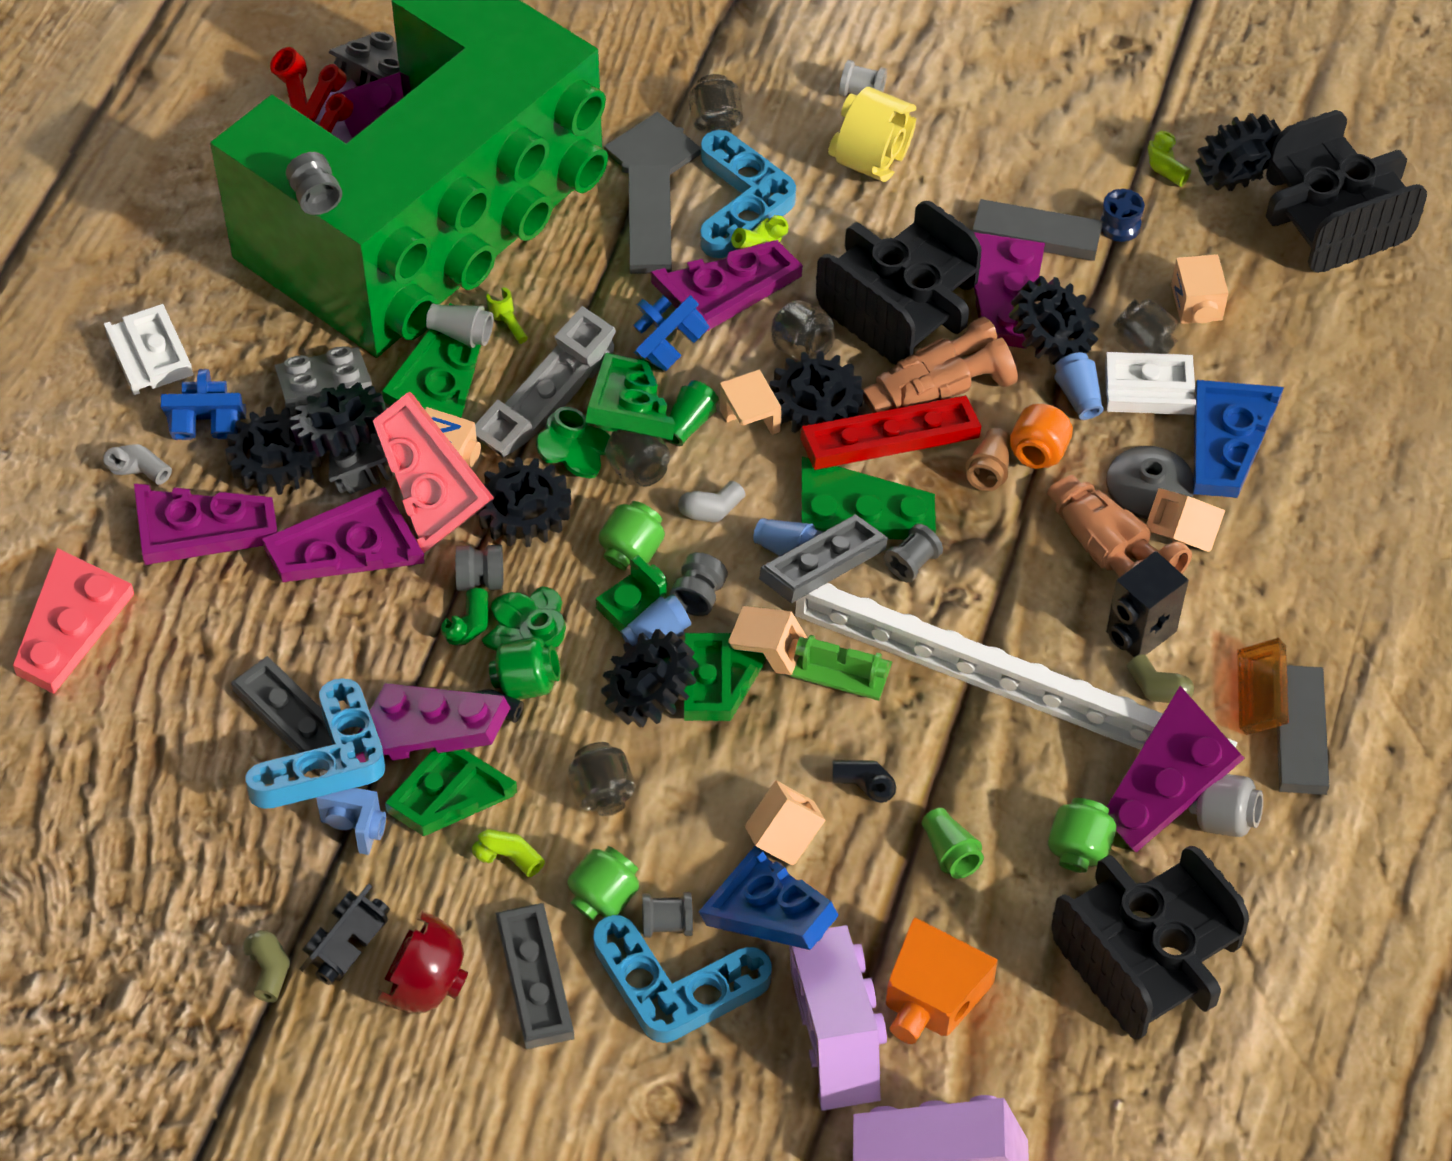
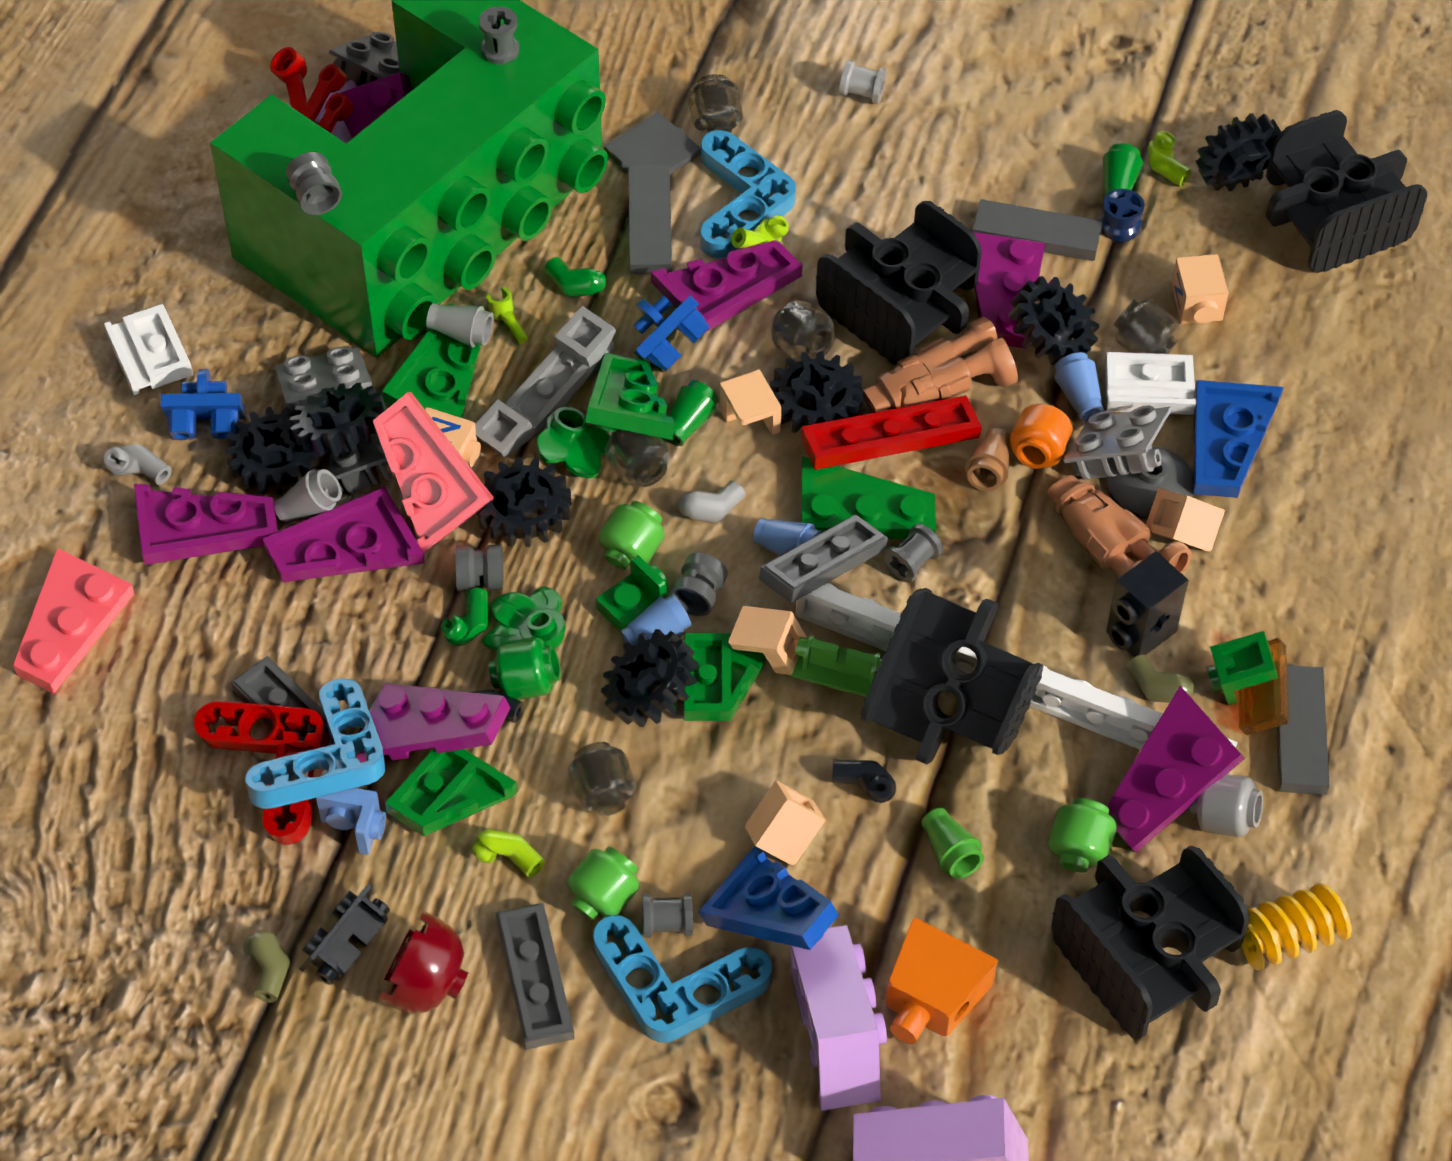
(276, 742): none -> red beam
(309, 496): none -> light grey cone
(499, 35): none -> dark grey bush
(575, 281): none -> green arm
(873, 133): light yellow brick -> none
(924, 664): none -> black piece
(1118, 443): none -> light grey hinge
(1121, 167): none -> green cone
(1241, 665): none -> green bracket
(1294, 921): none -> yellow piece

